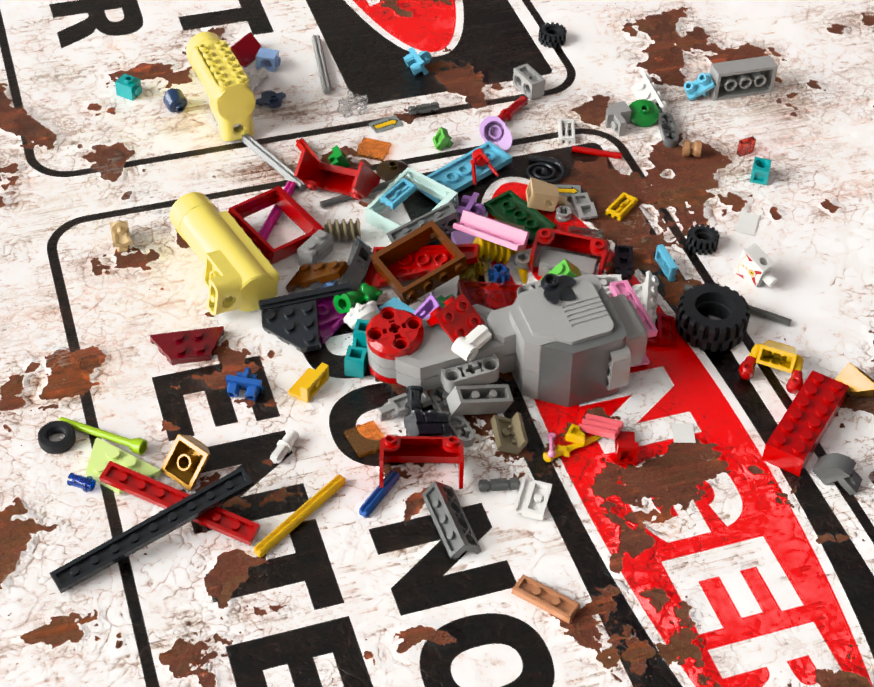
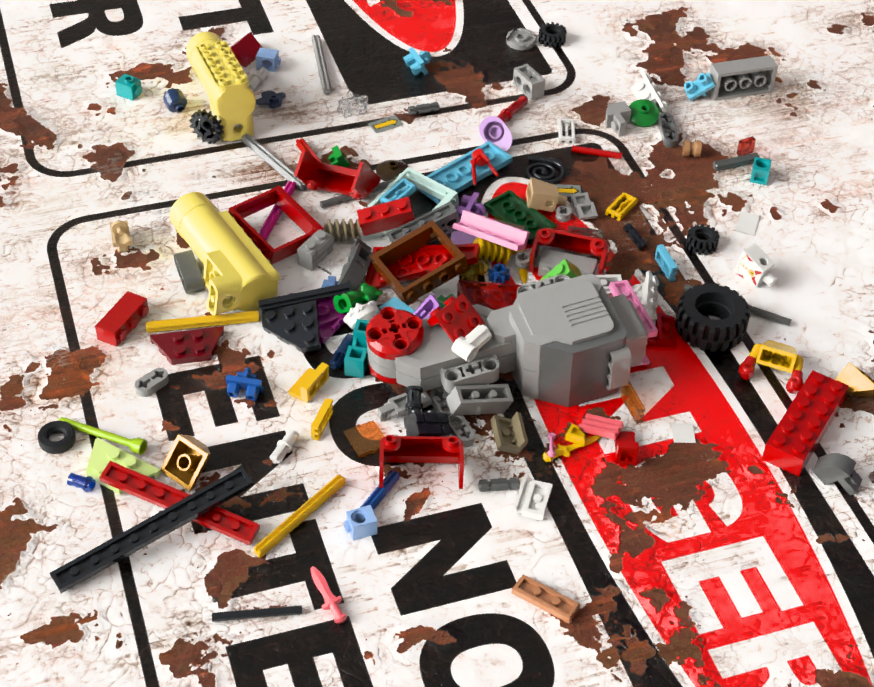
(122, 319): none -> red brick
(151, 382): none -> light grey beam
(188, 271): none -> dark grey beam
(202, 321): none -> yellow axle
(206, 126): none -> black gear
(256, 613): none -> black bar
(318, 272): reddish brown wing -> none
(322, 419): none -> yellow tile
(331, 601): none -> coral sword
(339, 355): none -> dark blue piece
(361, 522): none -> light blue brick
(373, 149): clear orange piece -> none
(385, 216): none -> red brick
(442, 139): bright green tile -> none
(450, 520): dark grey fence -> none
(521, 39): none -> light grey tile
(558, 288): black plate -> none
(623, 261): black hinge -> none
(633, 403): none -> clear orange tile
(635, 236): none -> black axle
(734, 161): none -> dark grey axle

